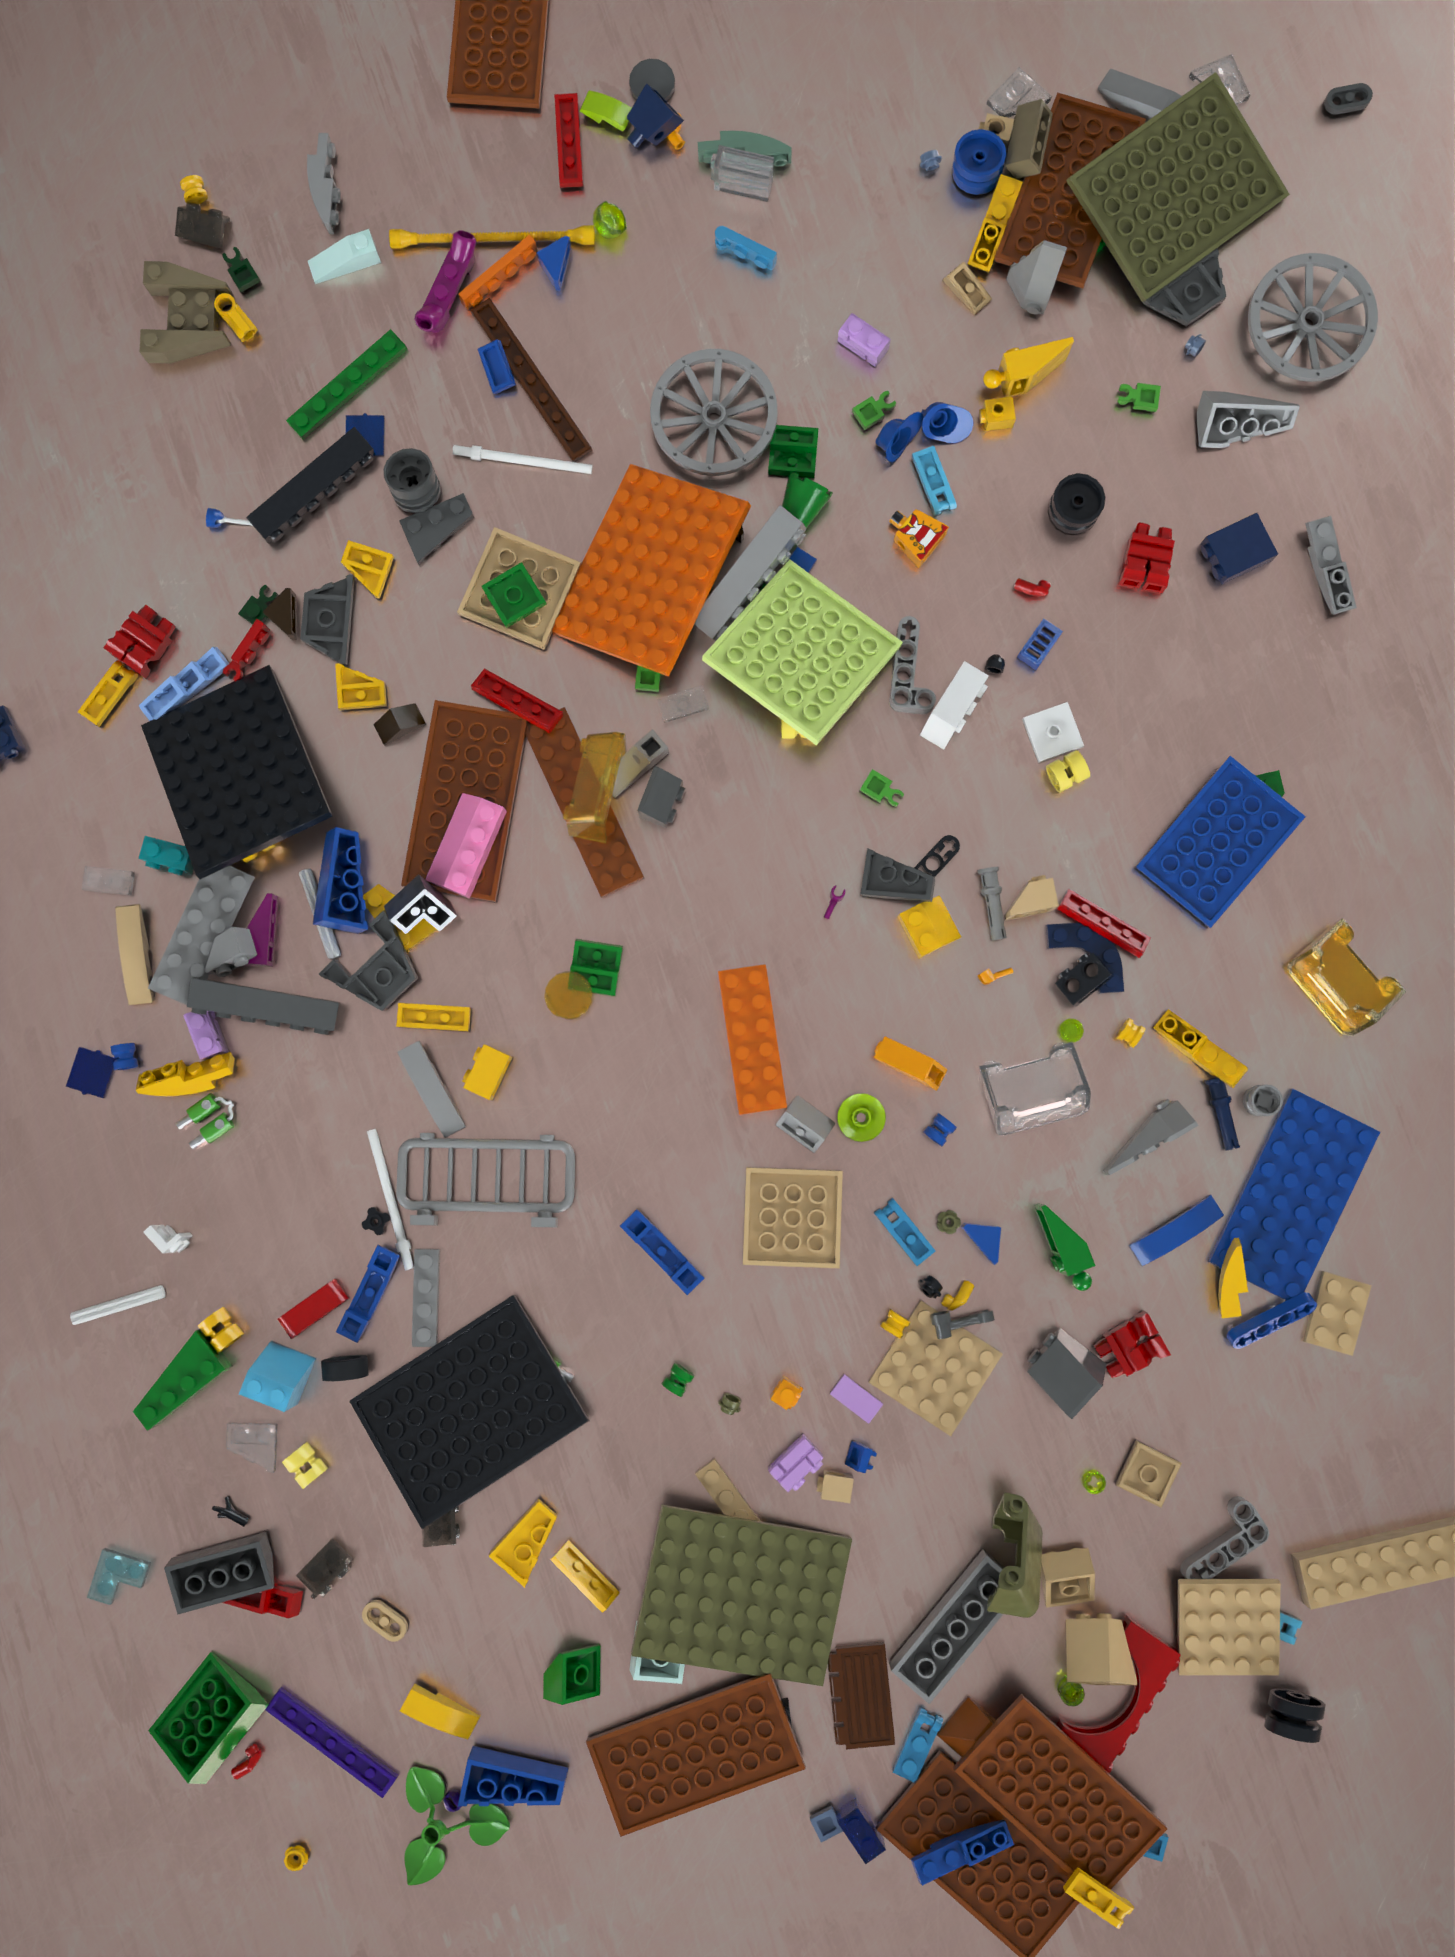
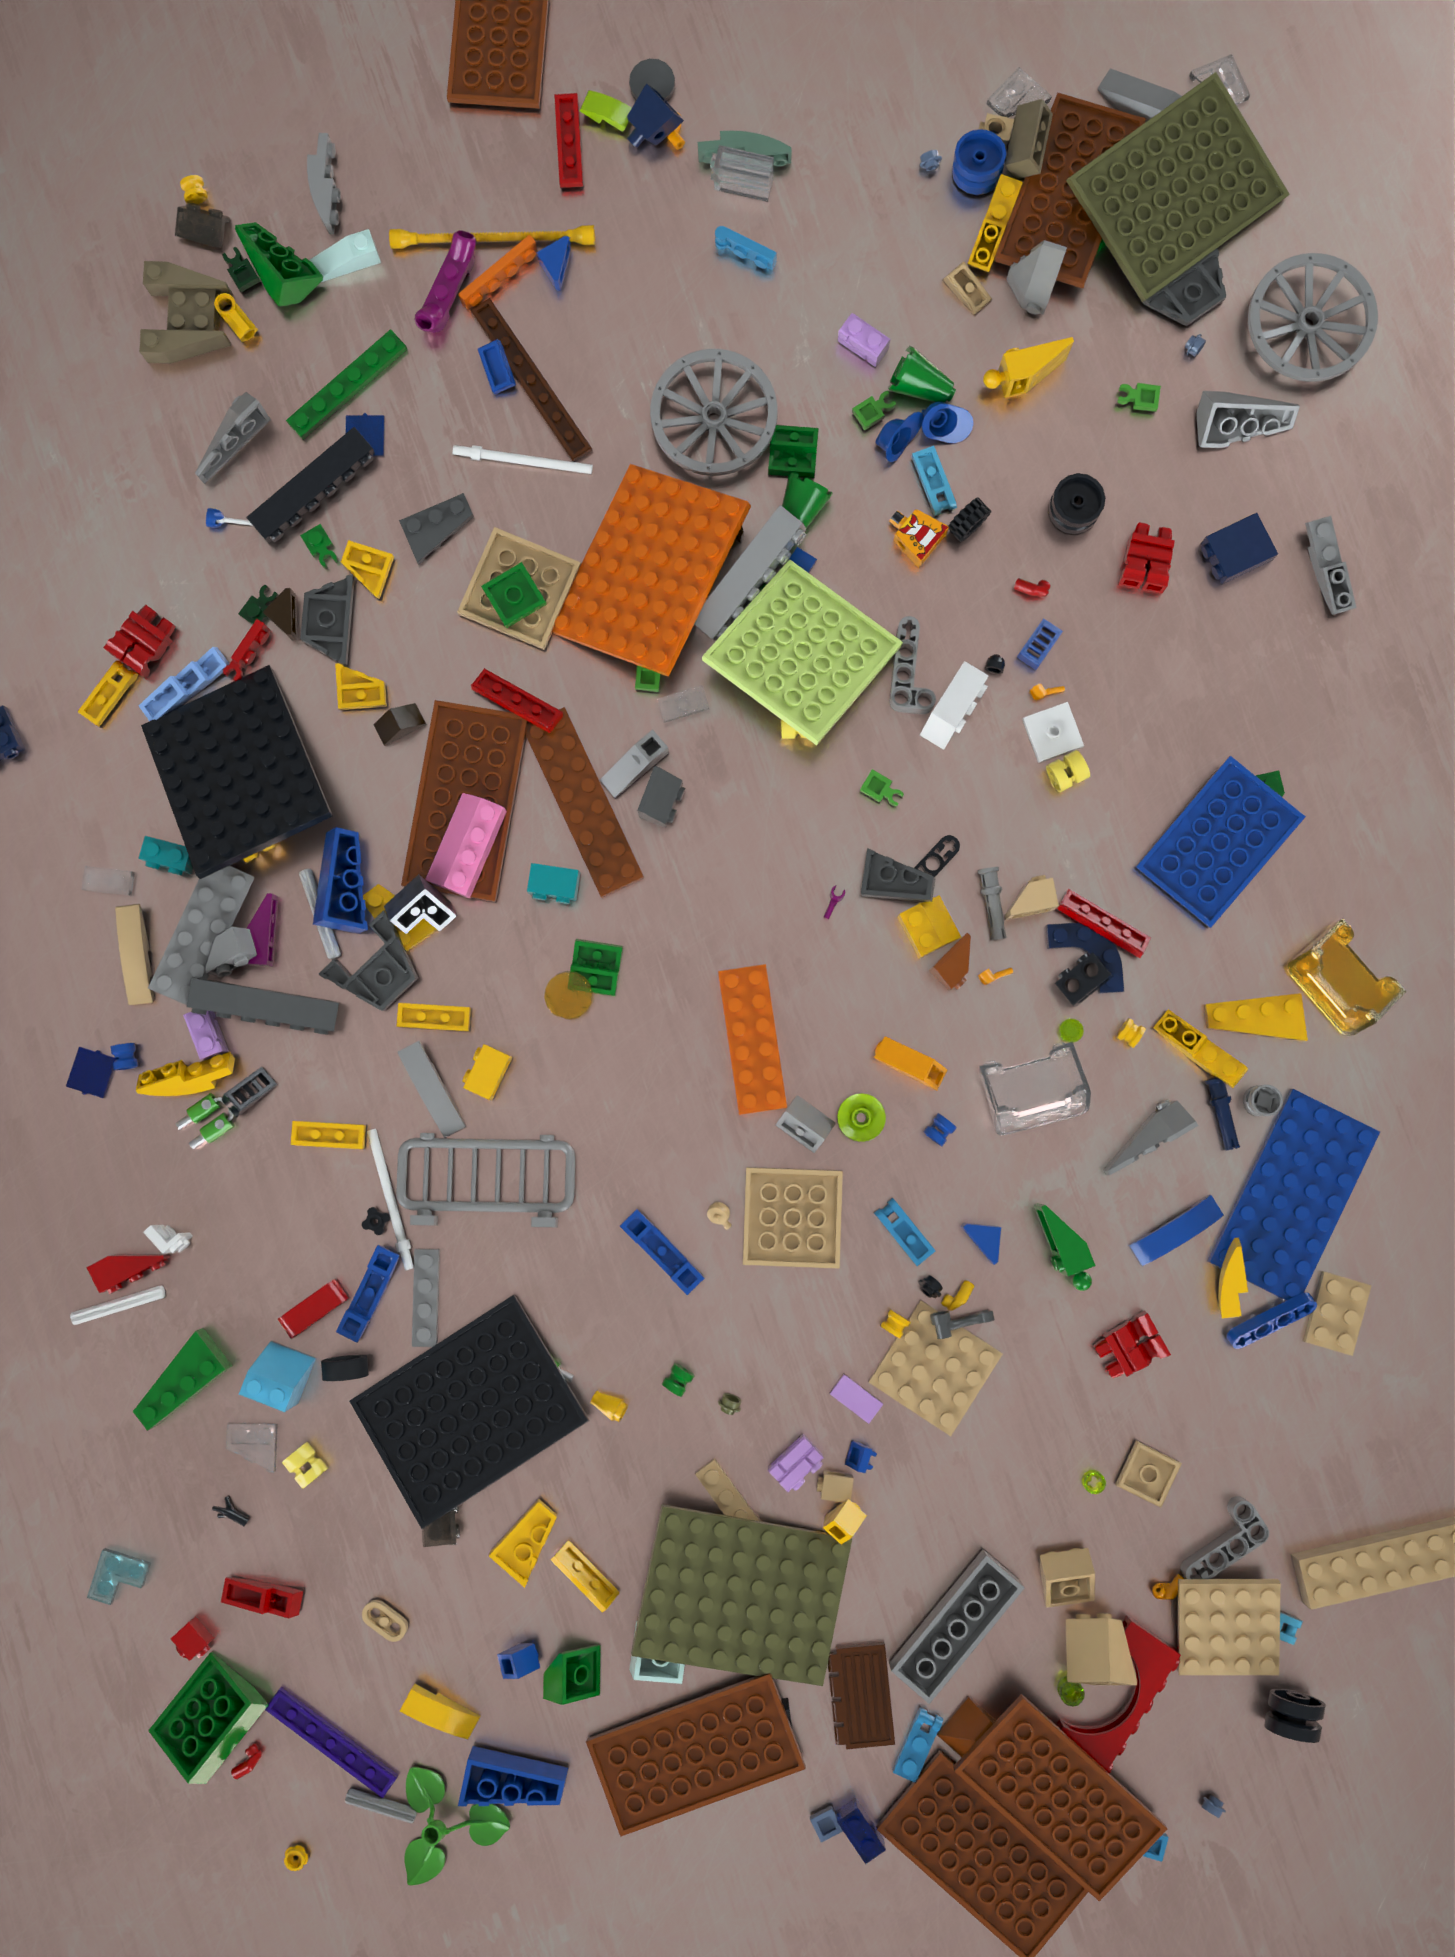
(118, 1268): none -> red slope
(192, 1639): none -> red brick
(220, 1573): dark grey slope -> none
(226, 1336): yellow wheel -> none
(237, 1109): none -> black slope
(238, 427): none -> light grey wedge
(280, 270): none -> green wedge
(319, 543): none -> green plate
(324, 1567): clear smoke bracket -> none
(328, 1135): none -> yellow plate
(380, 1805): none -> light grey axle
(412, 480): dark grey wheel -> none
(455, 1795): dark purple hinge -> none
(518, 1661): none -> blue brick
(553, 882): none -> teal brick
(595, 785): clear yellow windscreen -> none
(609, 220): clear neon green hair -> none
(609, 1405): none -> yellow cone
(719, 1214): none -> tan piece
(786, 1393): light orange brick -> none
(844, 1521): none -> yellow slope
(921, 379): none -> green cone
(942, 1219): olive plate -> none
(954, 964): none -> dark orange slope
(961, 1849): blue slope -> none
(969, 519): none -> black tyre
(997, 413): yellow brick -> none
(1019, 1584): olive windscreen -> none
(1038, 691): none -> light orange hand
(1067, 1371): dark grey slope -> none
(1097, 1897): yellow plate -> none
(1166, 1591): none -> light orange arm
(1213, 1806): none -> sand blue plate
(1265, 1016): none -> yellow wing
(1346, 98): dark grey plate -> none

